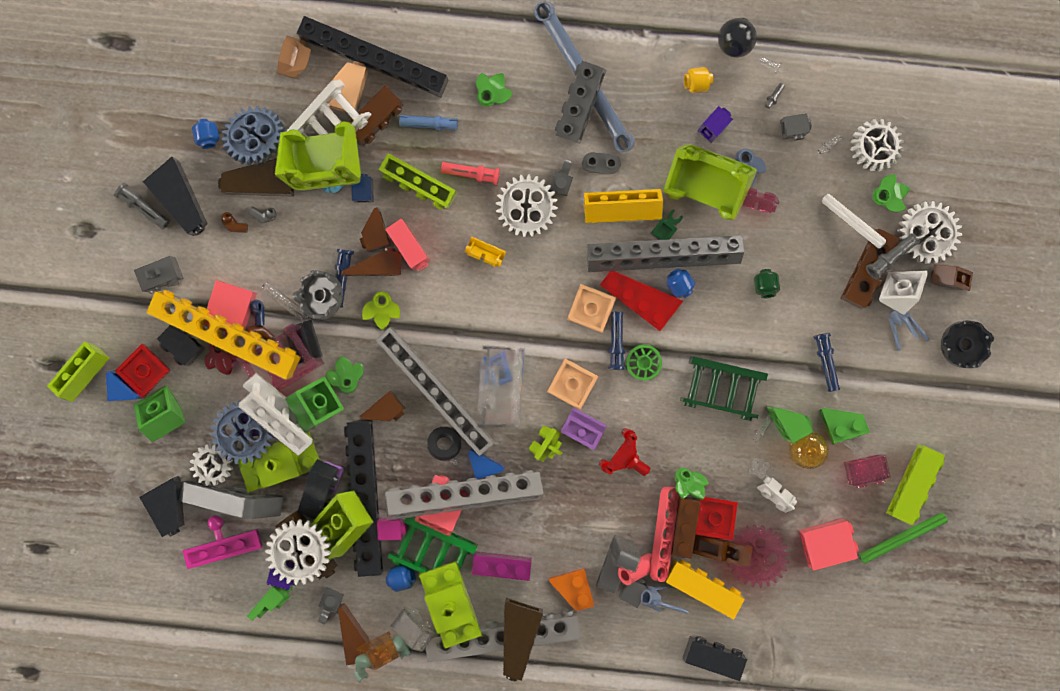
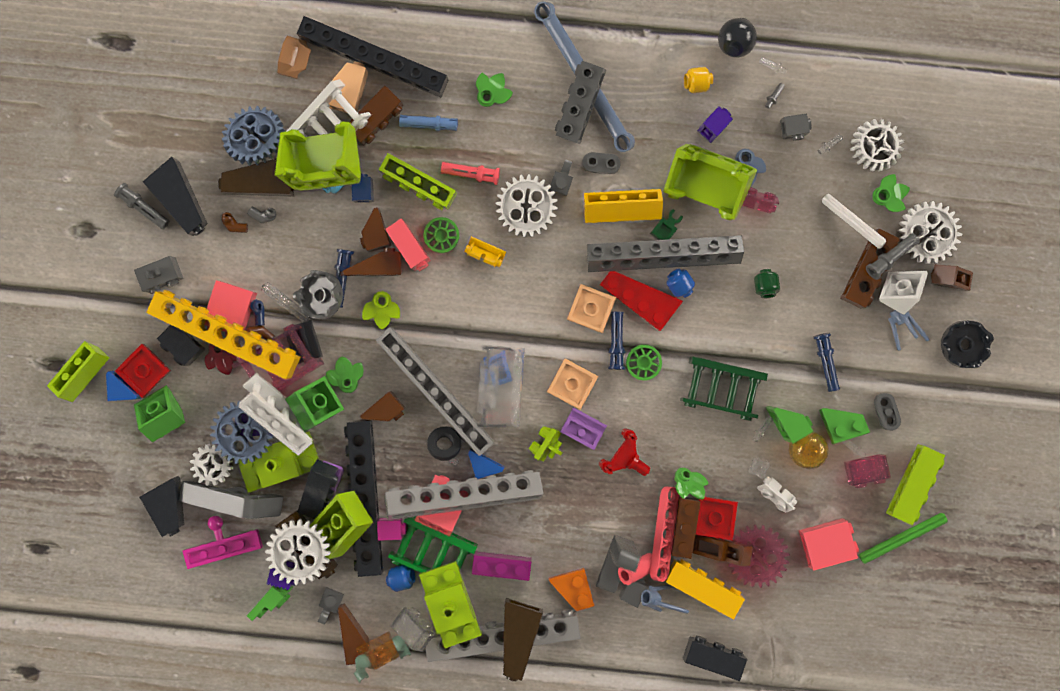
(205, 134): blue head -> none
(441, 235): none -> bright green wheel
(888, 410): none -> dark grey plate

